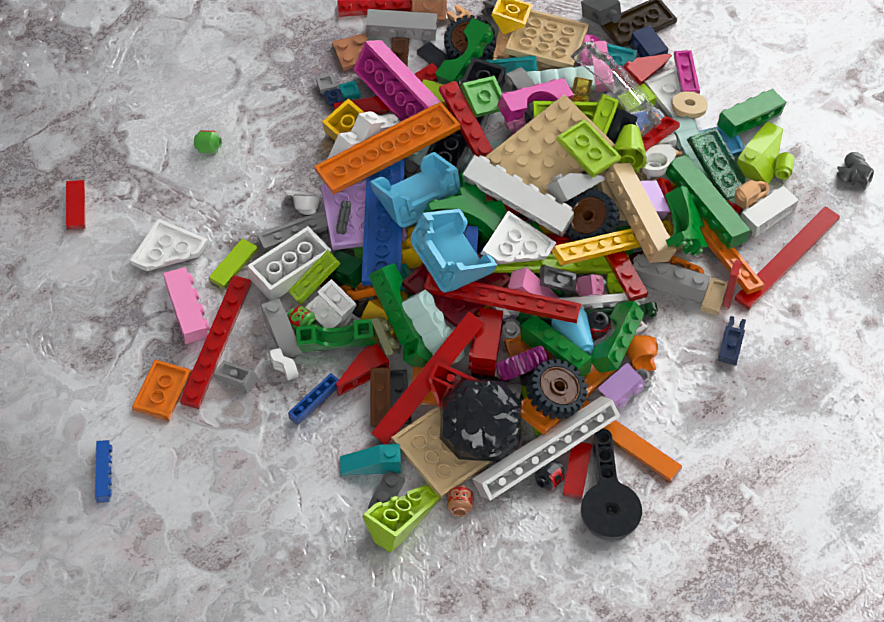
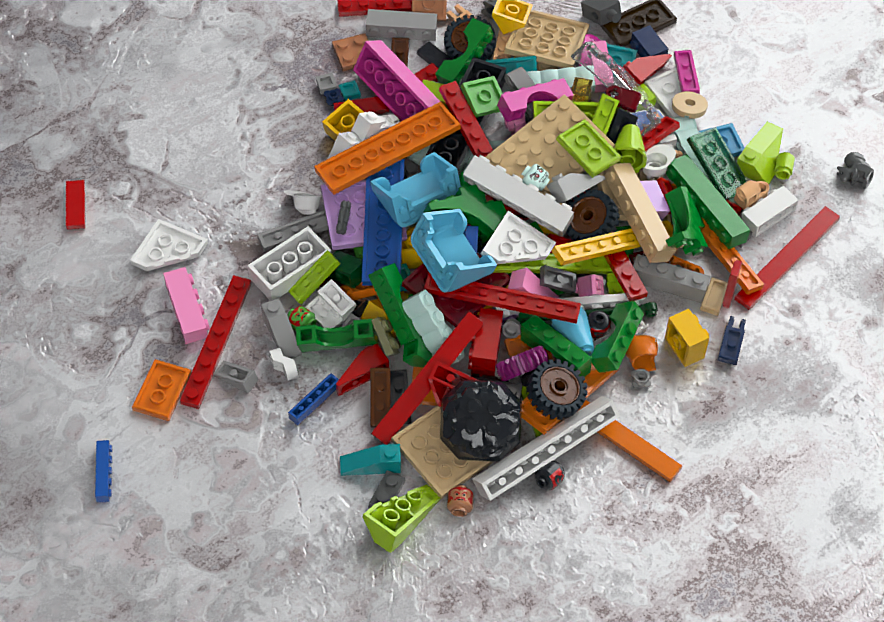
(207, 142): bright green head -> none
(233, 263): lime tile -> none
(536, 176): none -> light aqua head
(577, 470): red tile -> none
(609, 494): black beam -> none
(622, 386): lavender brick -> none
(627, 98): none -> dark red piece
(687, 337): none -> yellow brick
(751, 113): brick -> none

